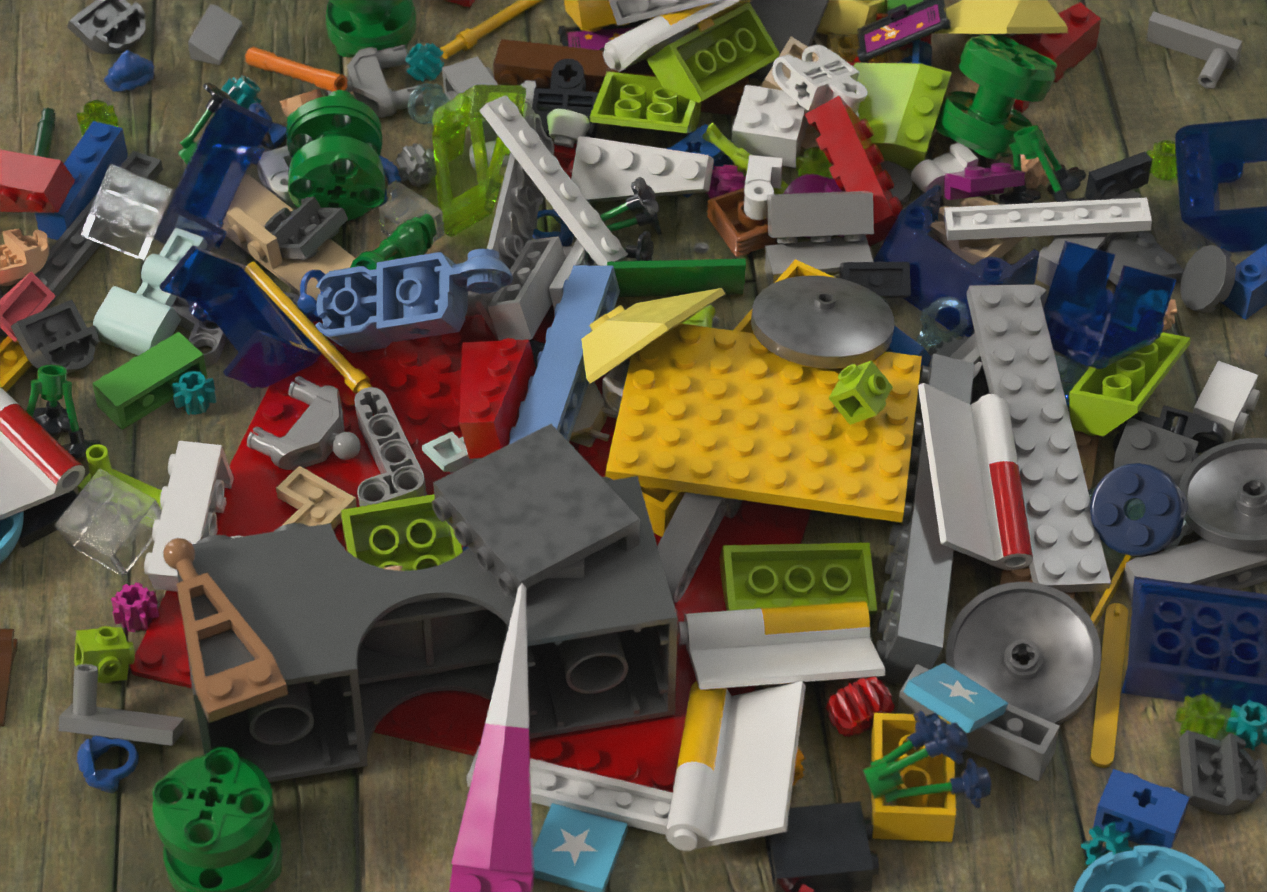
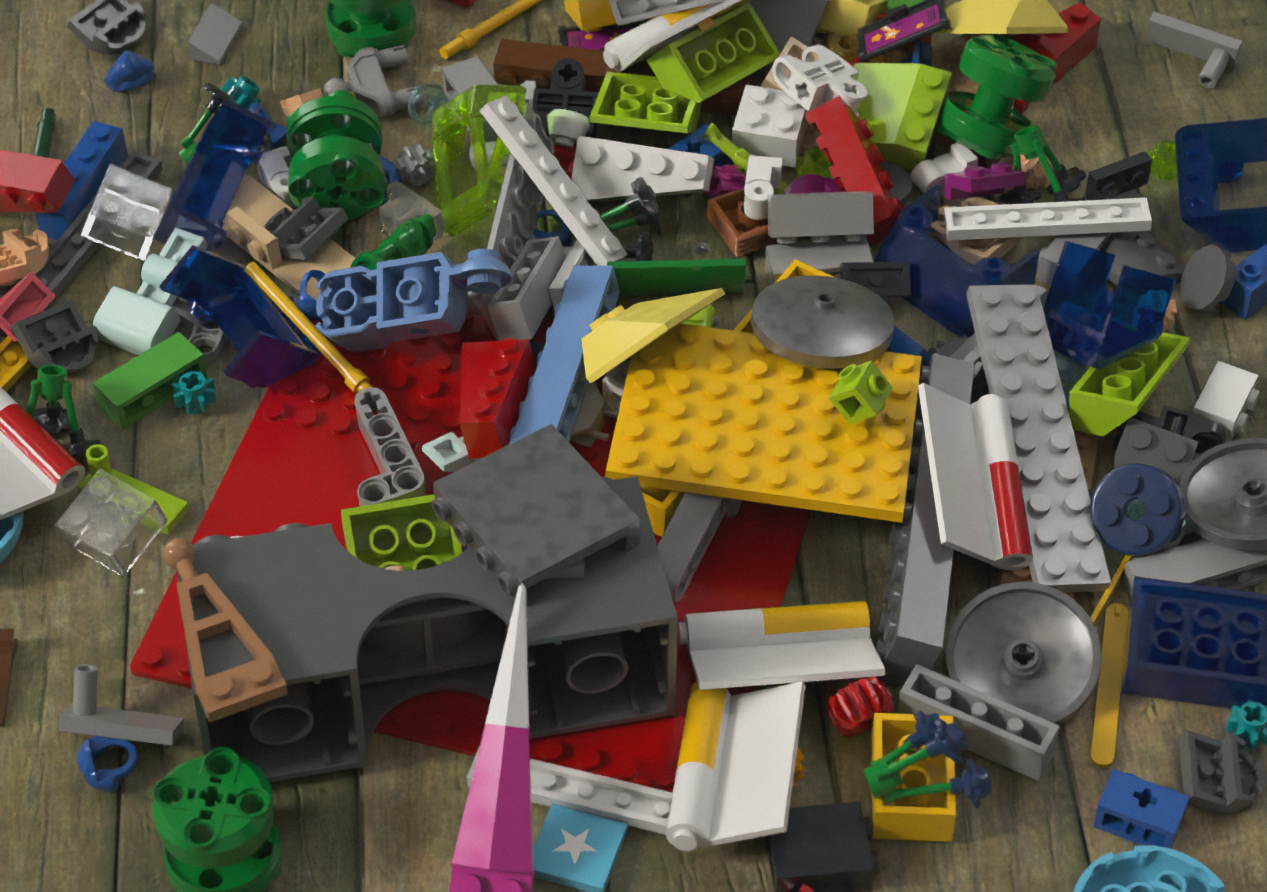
(41, 519): black plate -> none
(96, 111): clear neon green gear -> none
(105, 649): lime brick -> none
(134, 607): dark pink gear -> none
(188, 504): white wedge -> none
(313, 435): light grey connector -> none
(314, 498): tan plate -> none
(320, 77): orange piece -> none
(424, 61): teal gear -> none
(796, 575): lime slope -> none
(929, 333): clear light blue piece -> none
(955, 697): medium azure tile -> none
(1114, 839): teal gear -> none
(1200, 716): clear neon green gear -> none

